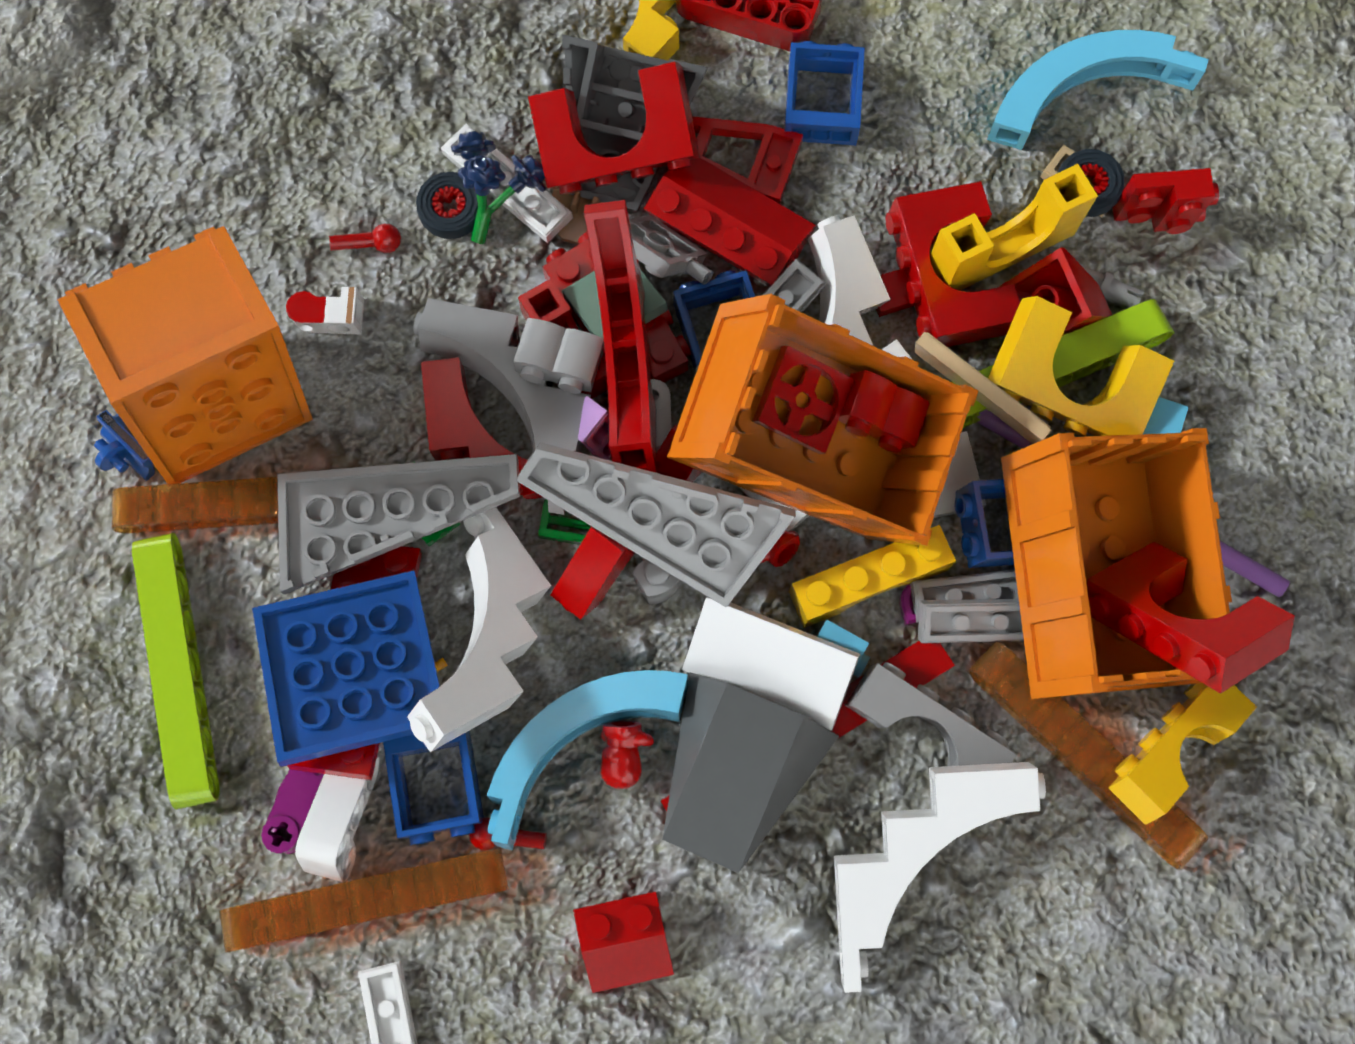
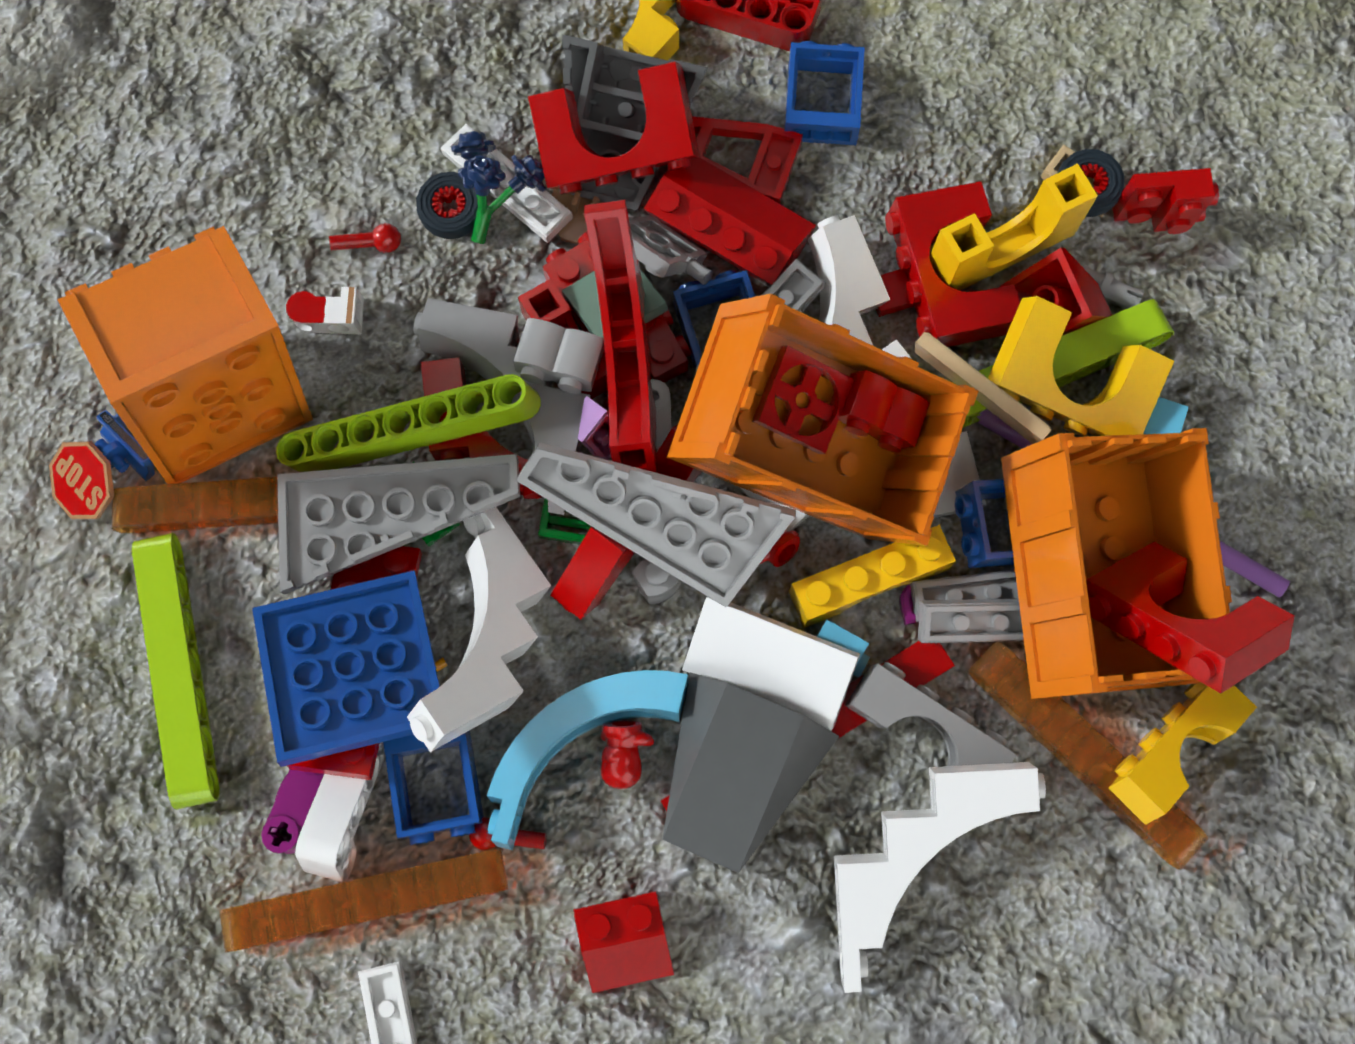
(81, 480): none -> piece
(424, 429): none -> lime beam
(1089, 58): medium azure arch -> none

